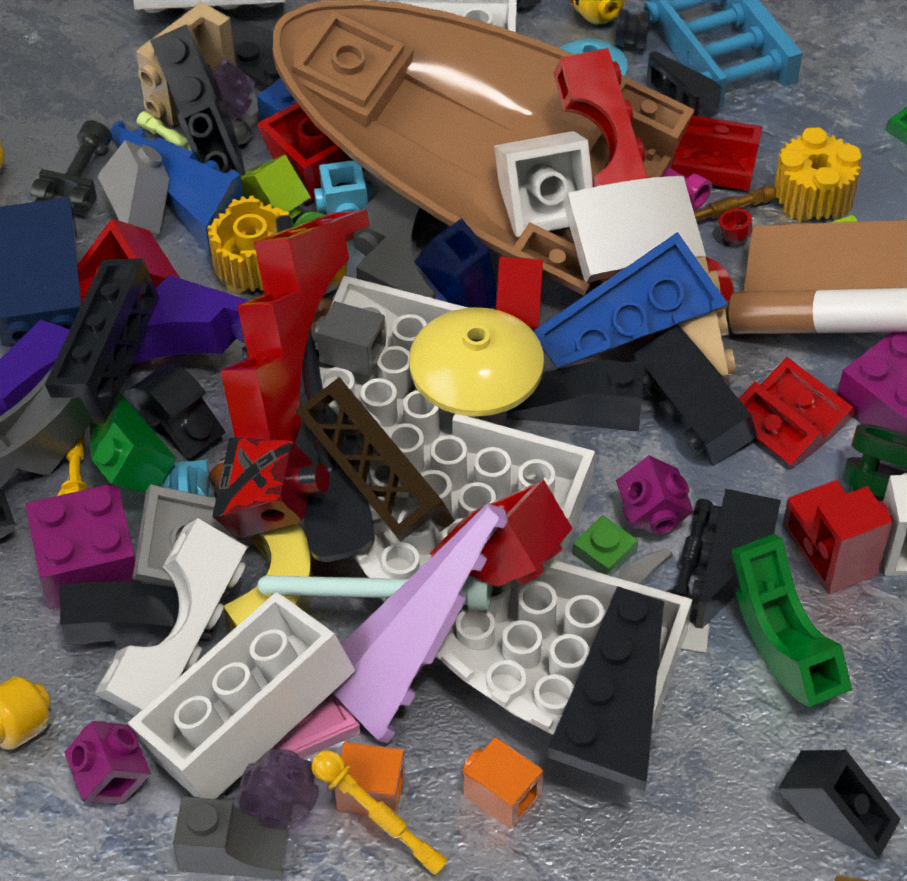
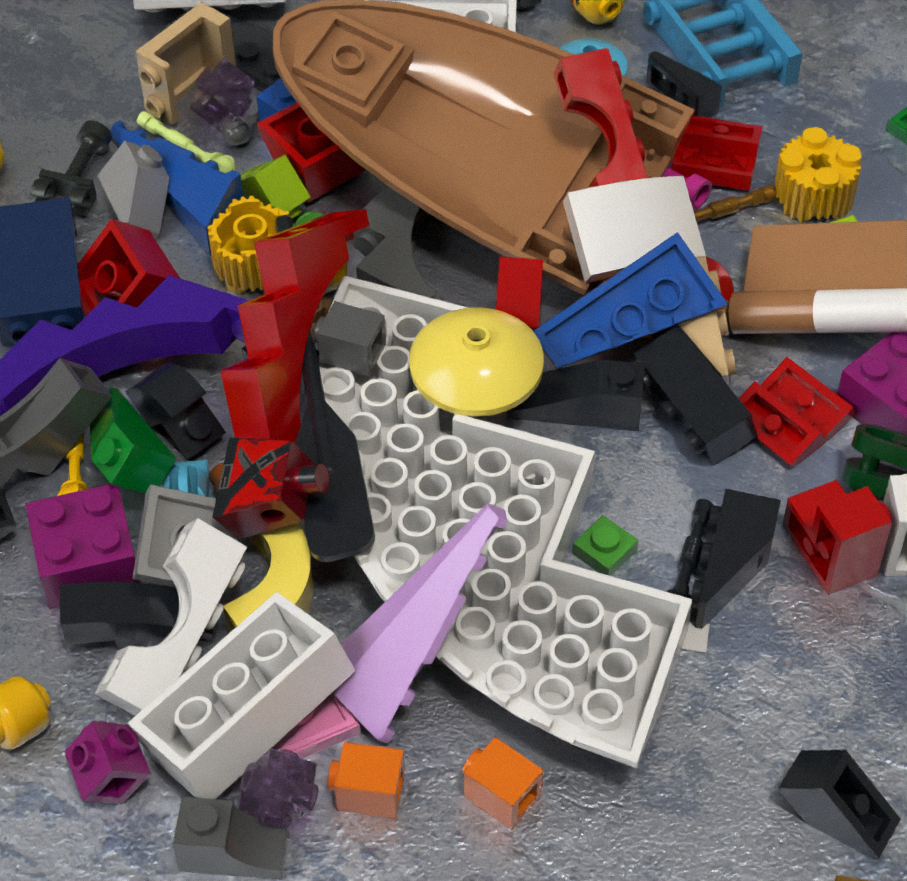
(105, 336): black fence -> none
(198, 100): black slope -> none
(331, 769): yellow piece -> none
(342, 188): medium azure brick -> none
(388, 455): dark brown fence -> none
(460, 267): clear blue slope -> none
(475, 590): light aqua piece -> none
(527, 540): red slope -> none
(538, 176): white slope -> none
(613, 700): black wing -> none
(632, 29): black wheel -> none
(645, 567): light grey bar -> none
(654, 496): magenta brick -> none
(729, 225): red hinge -> none
(792, 647): green arch -> none

